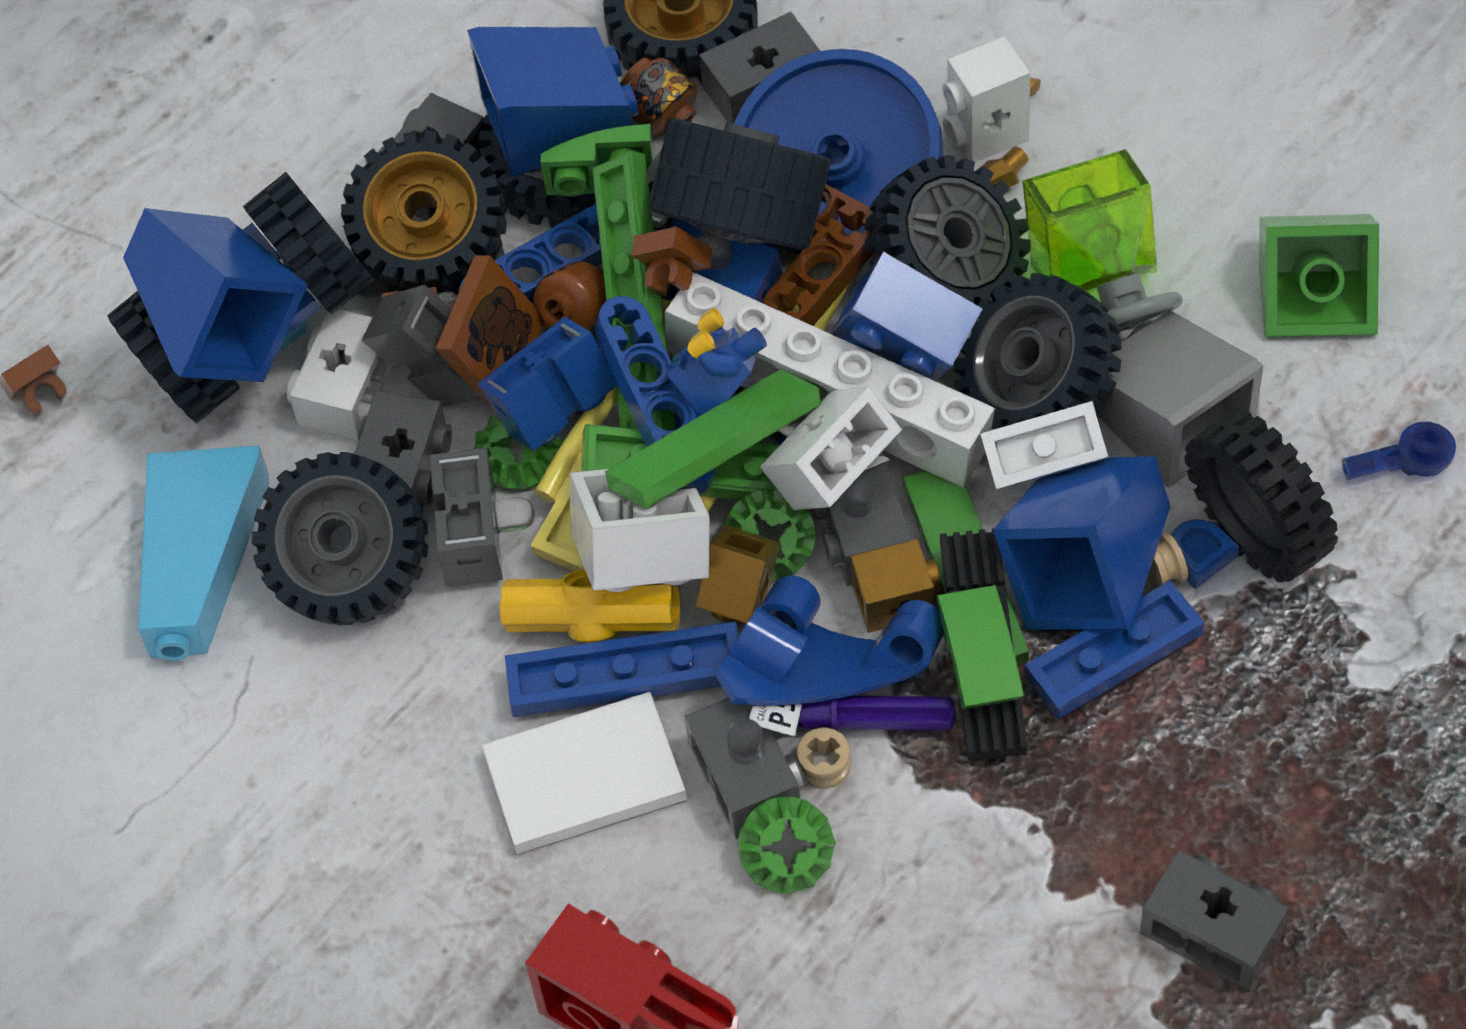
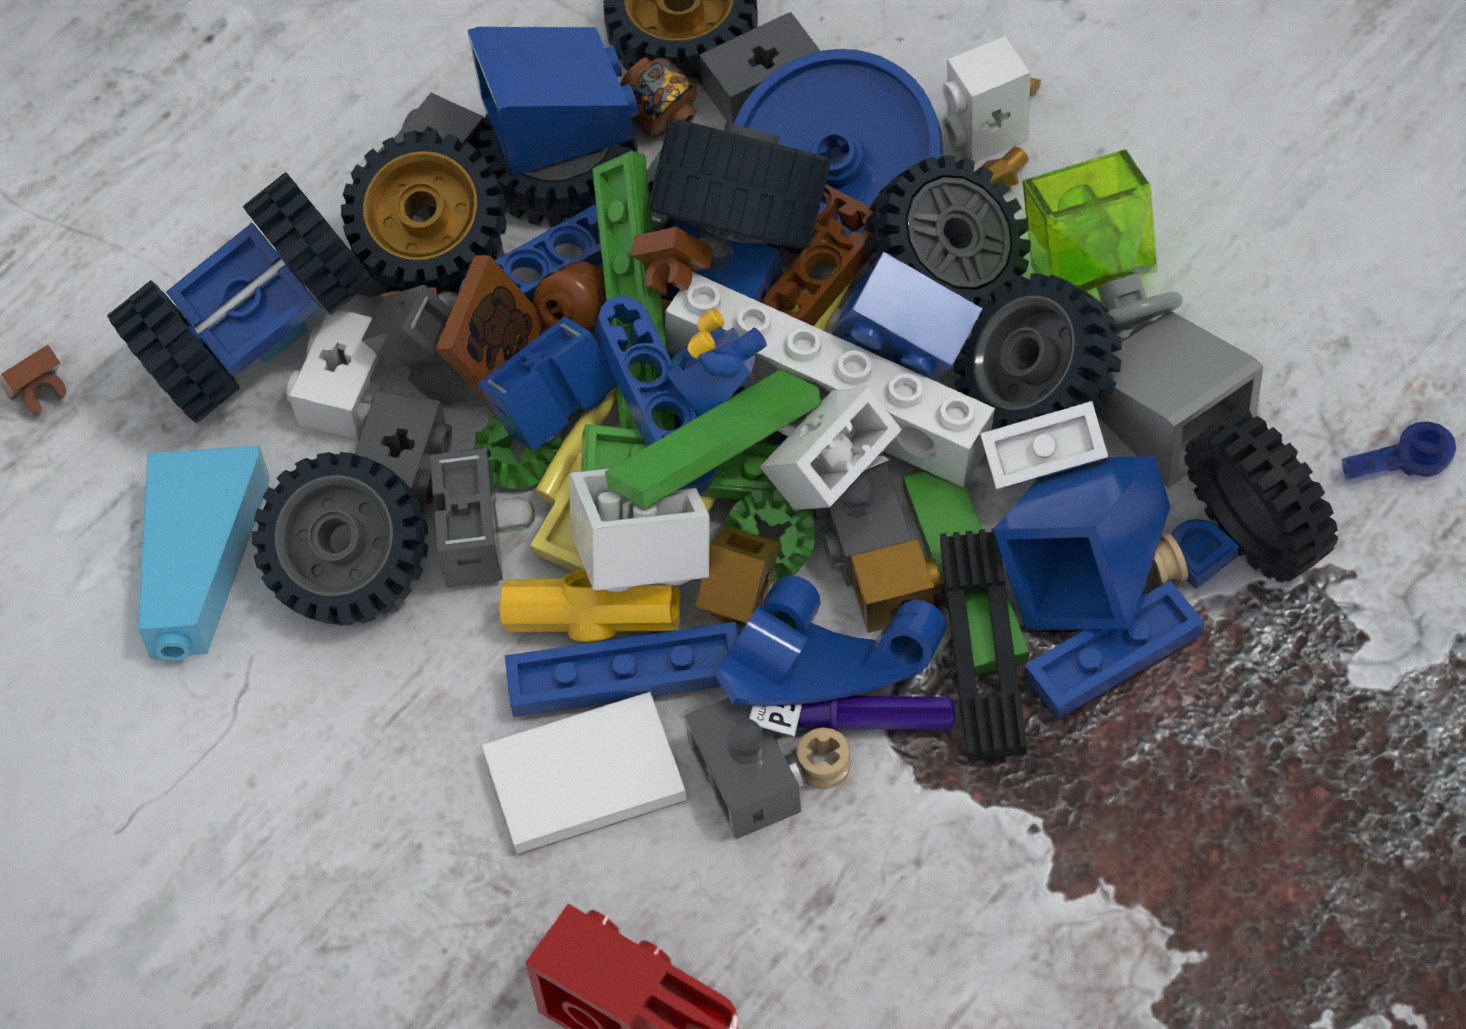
(212, 294): blue slope -> none
(570, 164): bright green slope -> none
(766, 826): bright green gear -> none
(980, 647): bright green slope -> none
(1235, 943): dark grey brick -> none
(1319, 274): bright green slope -> none

